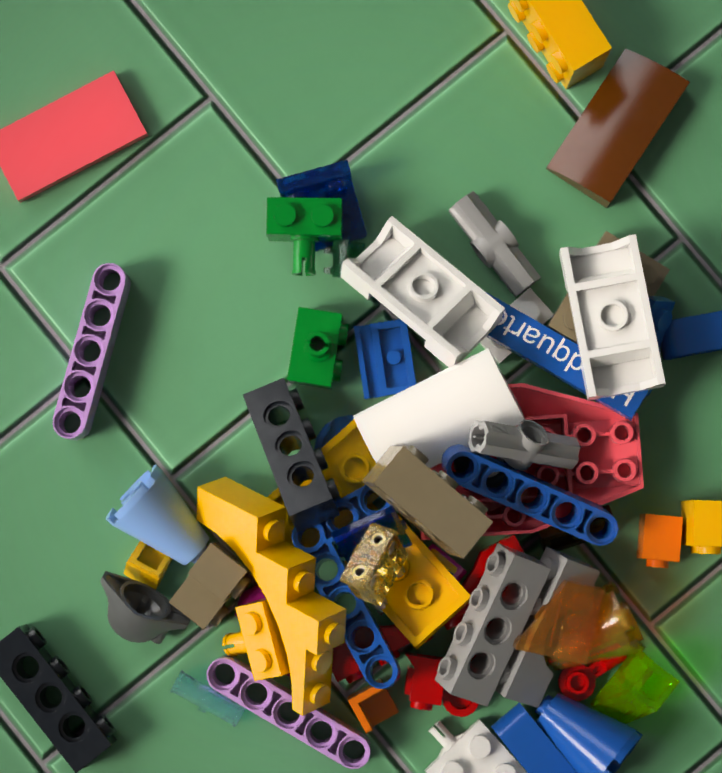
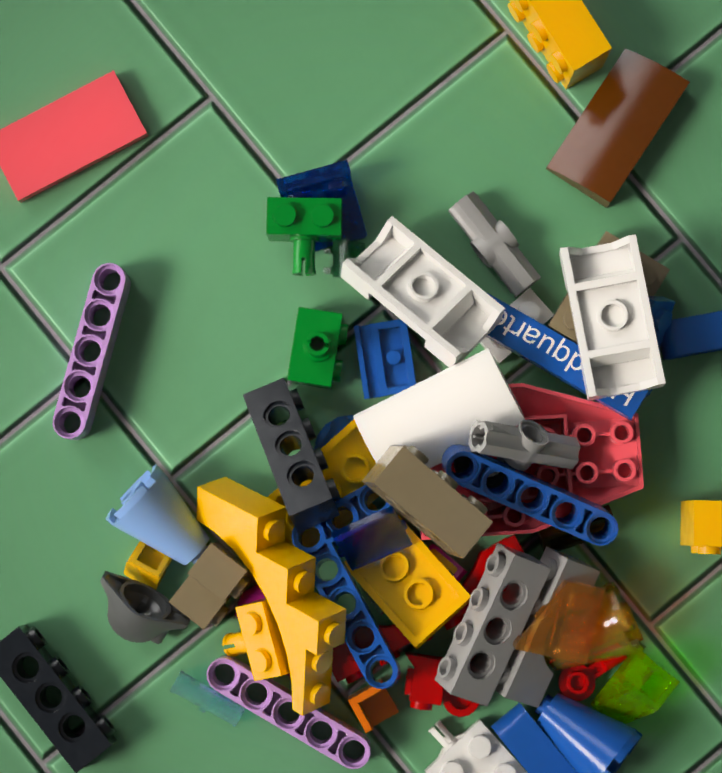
(375, 565): clear yellow piece -> none
(659, 539): orange brick -> none

